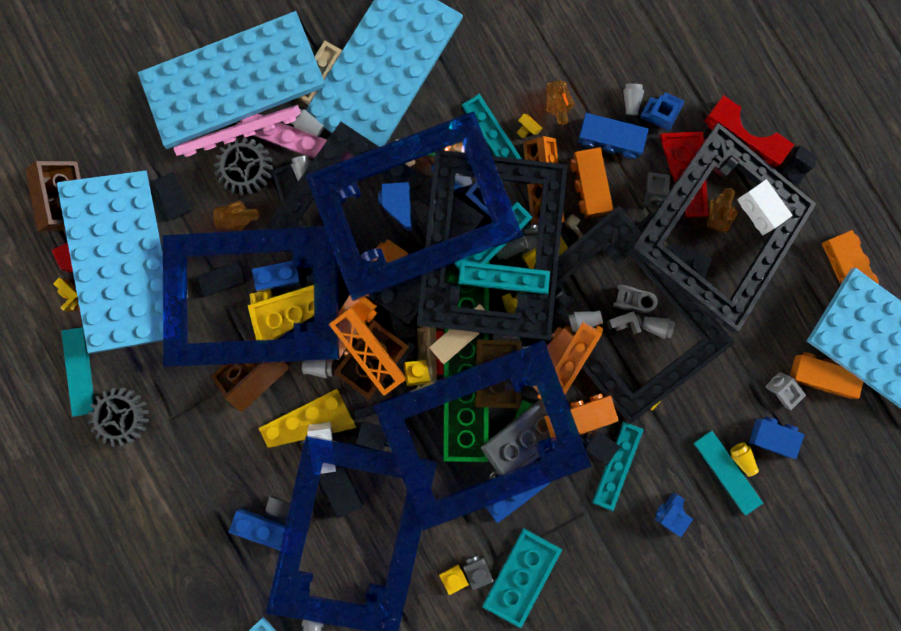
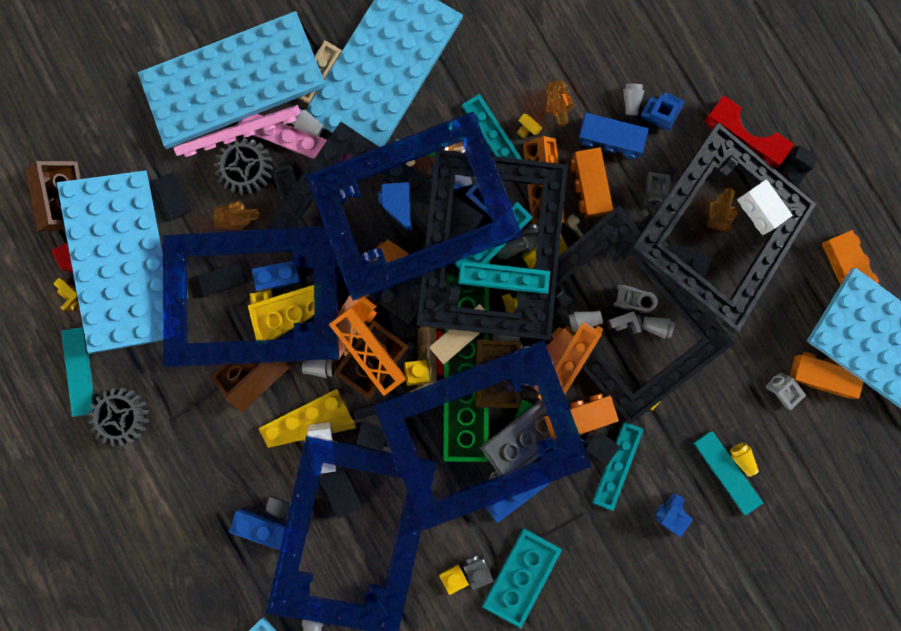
(300, 165): light grey cone -> none
(679, 150): red wing -> none
(776, 438): blue brick -> none

